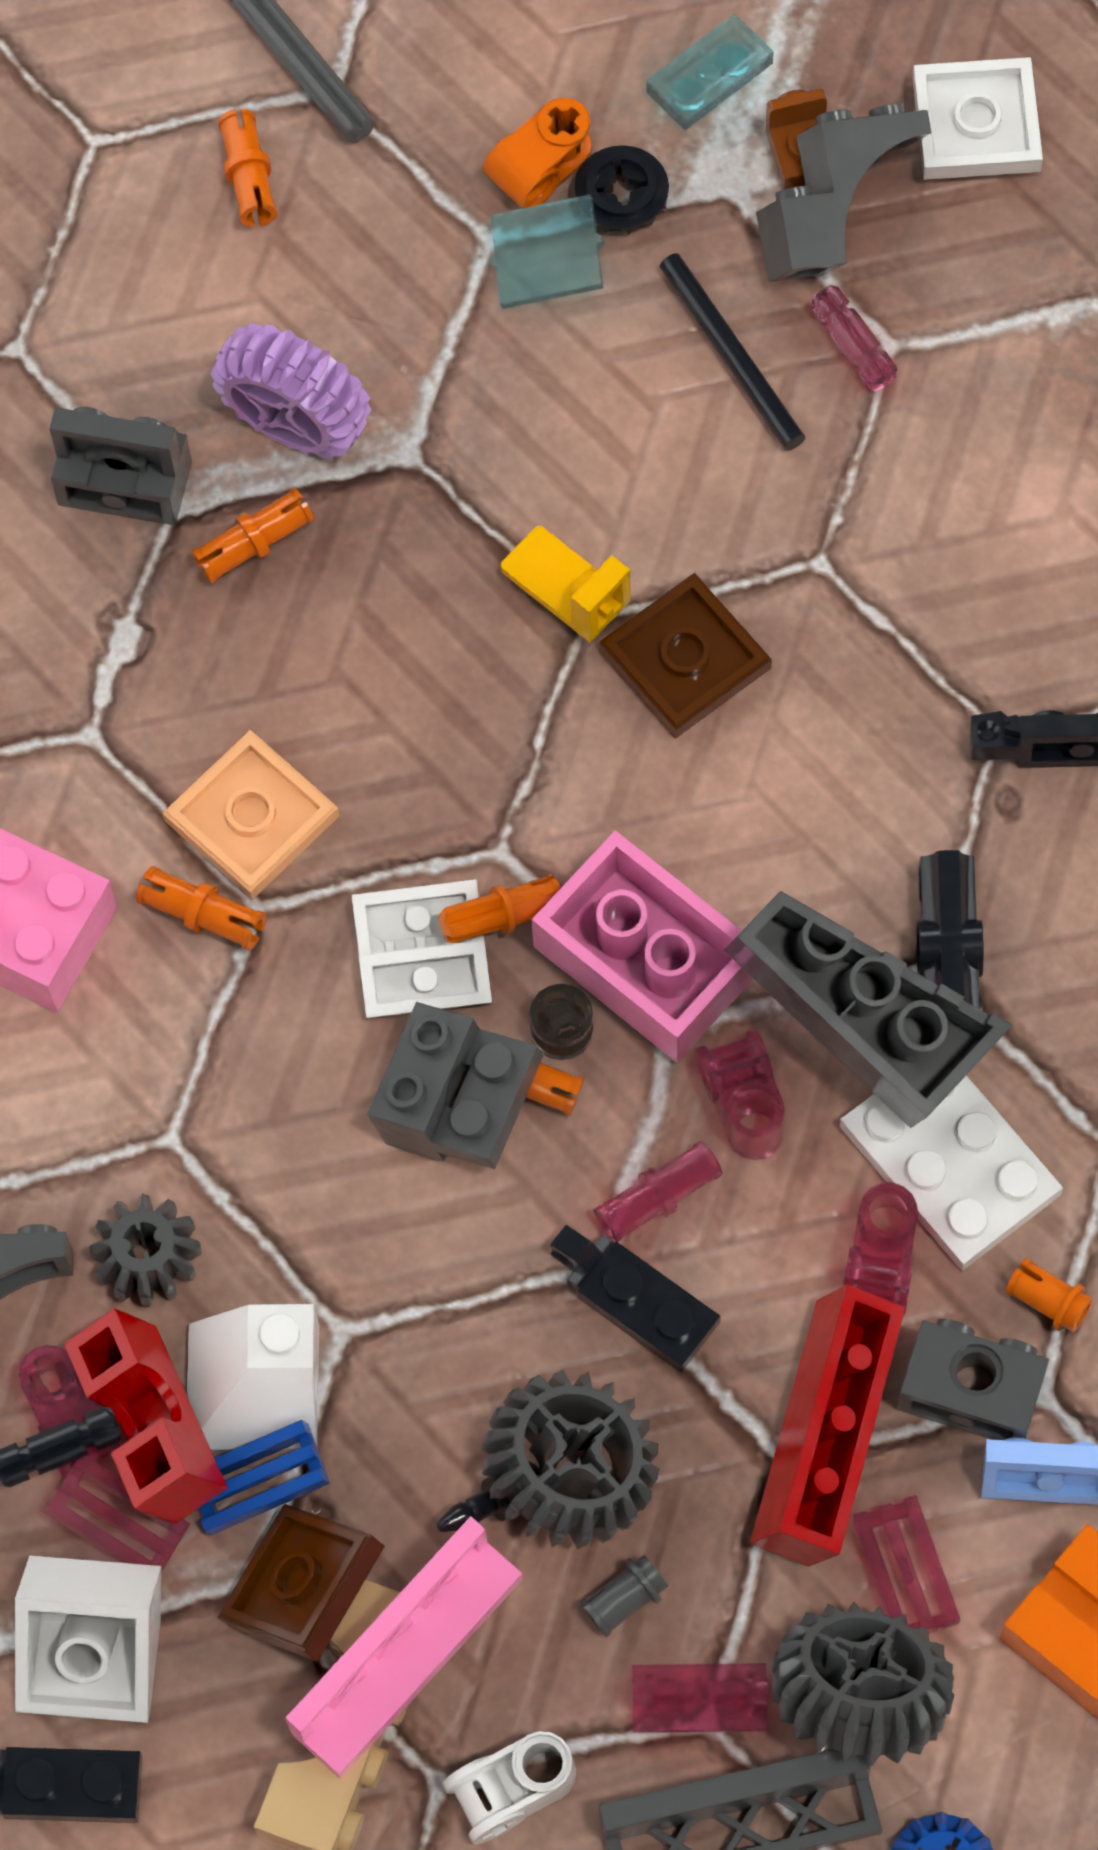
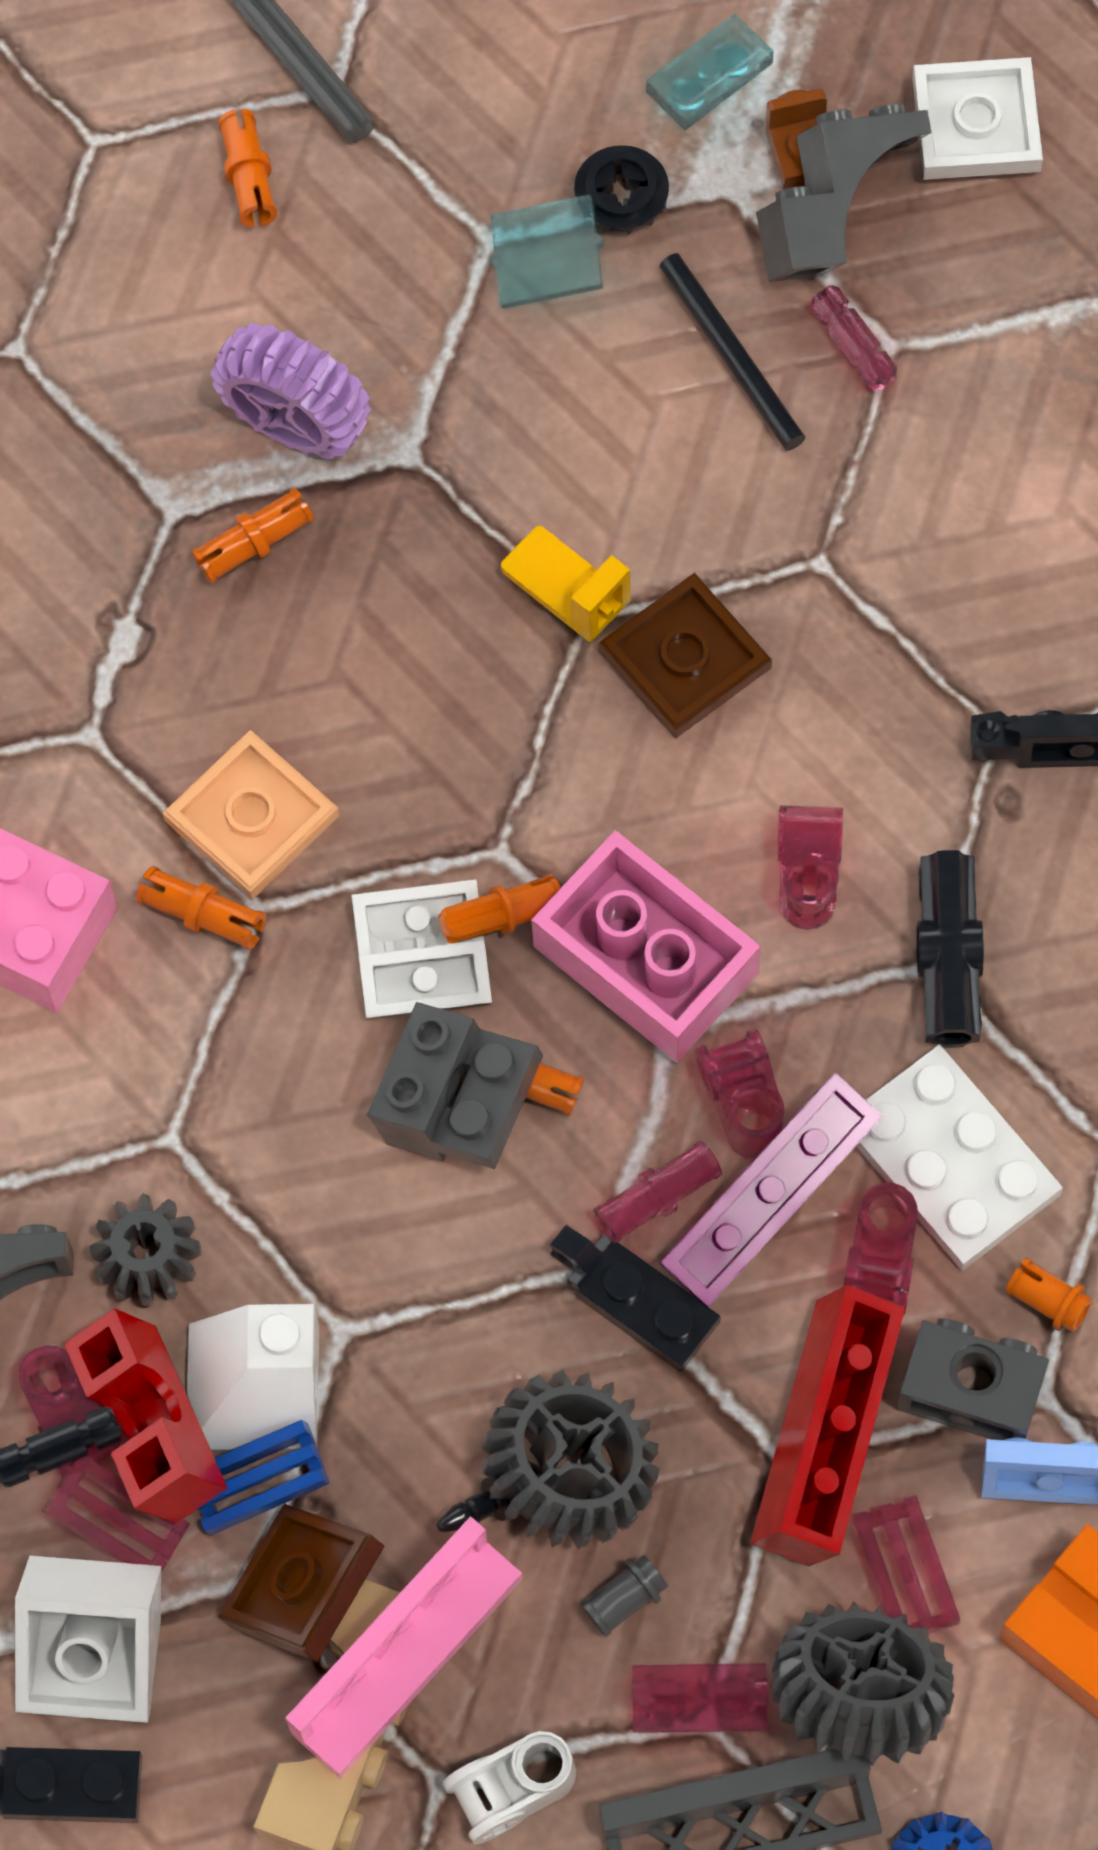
(92, 442): dark grey brick -> none
(541, 152): orange piece -> none
(563, 1007): clear smoke wheel -> none
(770, 1189): none -> plate
(809, 858): none -> clear pink piece
(866, 1007): dark grey wedge -> none

